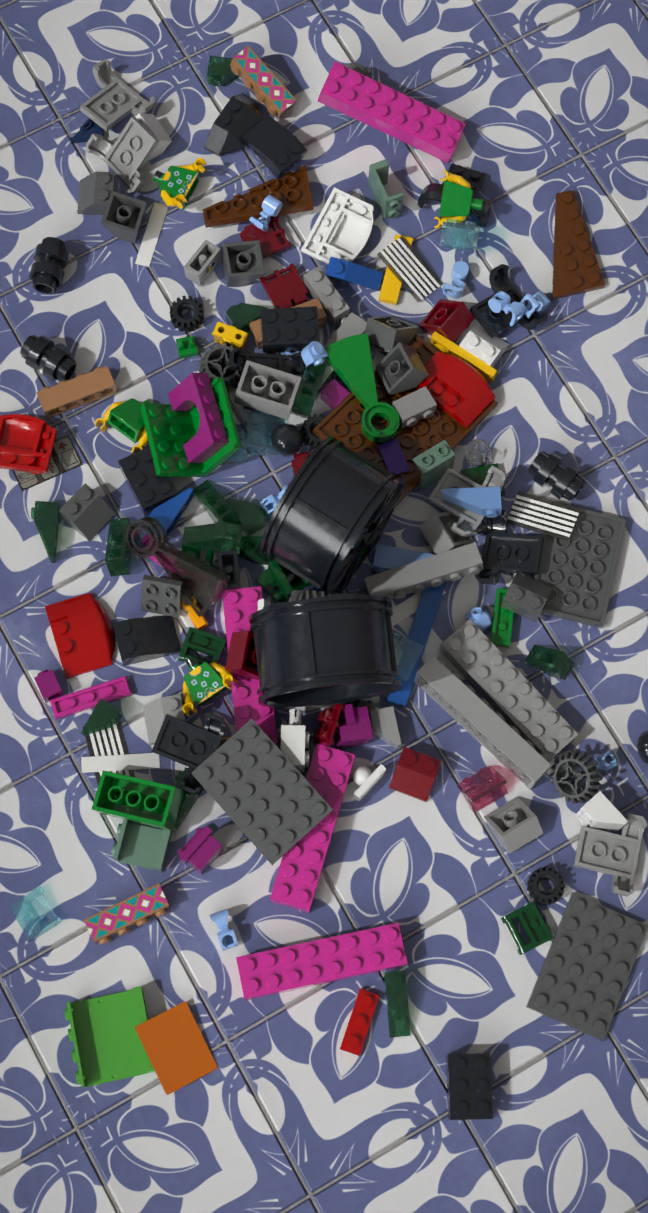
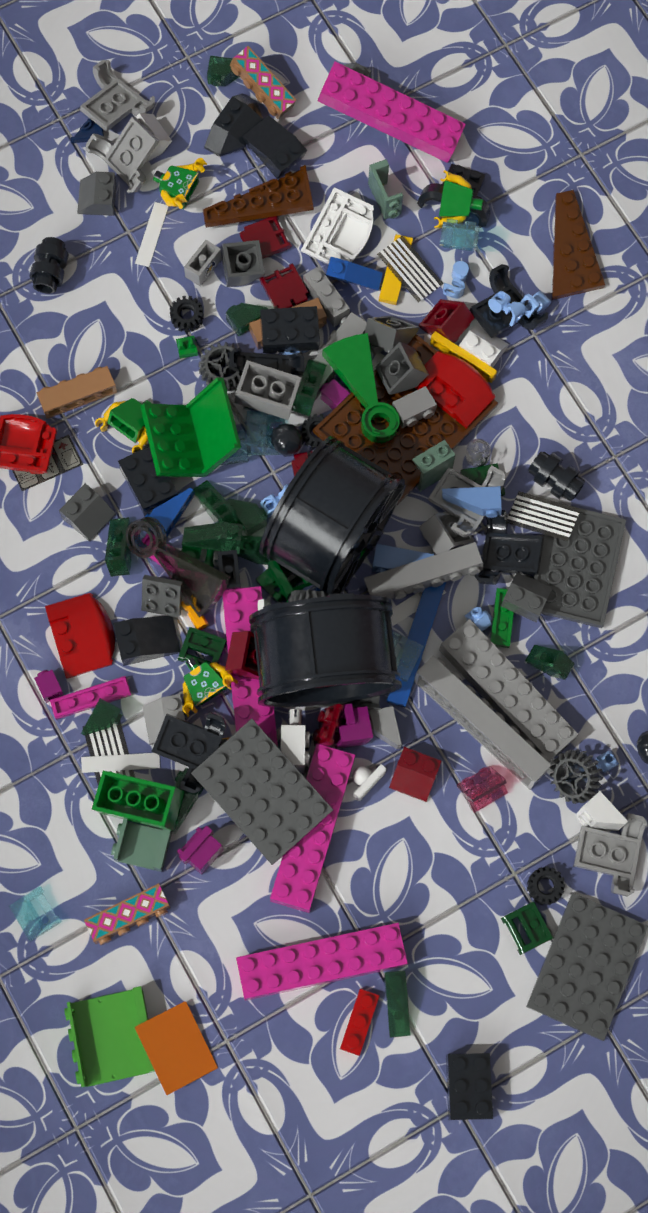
(41, 354): black piece -> none
(47, 520): clear green slope -> none
(123, 216): dark grey slope -> none
(211, 434): magenta arch -> none
(226, 935): light blue leg -> none
(230, 334): yellow piece -> none
(271, 207): light blue leg -> none
(314, 354): light blue plate -> none
(393, 457): dark purple sticker -> none
(513, 825): light grey slope -> none

